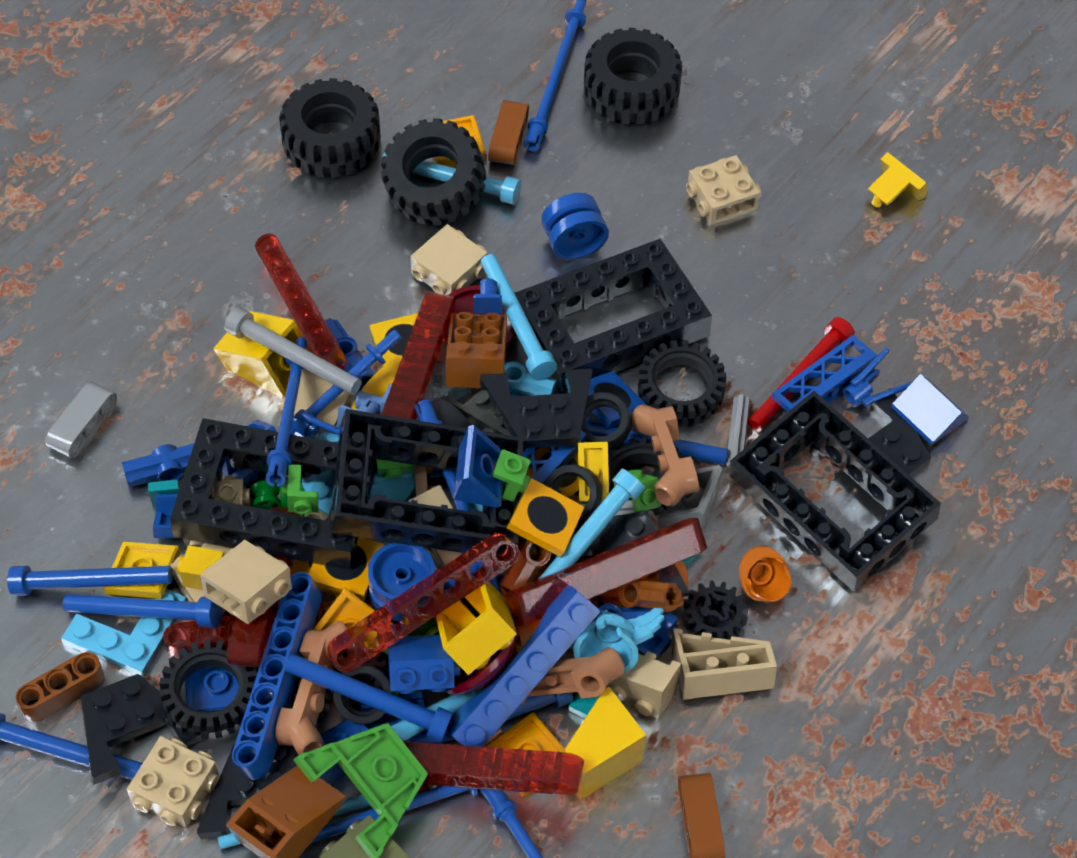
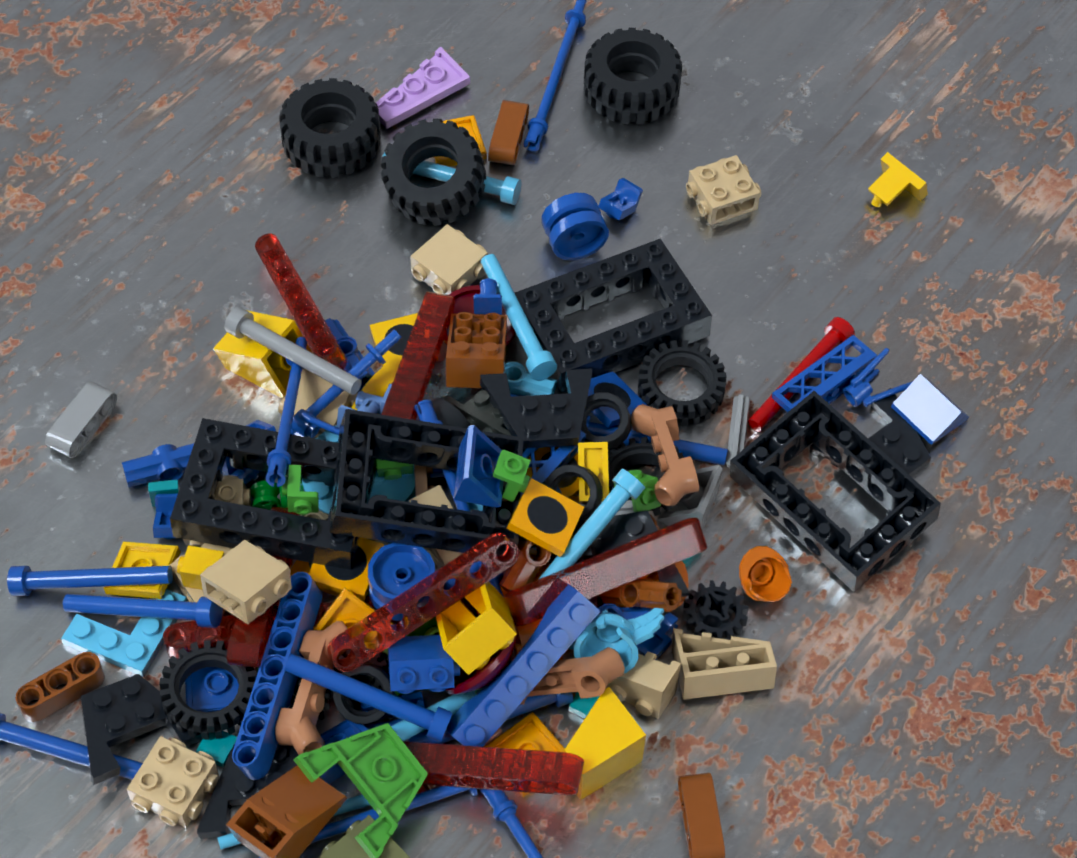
(218, 748): none -> teal tile
(428, 85): none -> lavender wing
(622, 200): none -> blue bracket

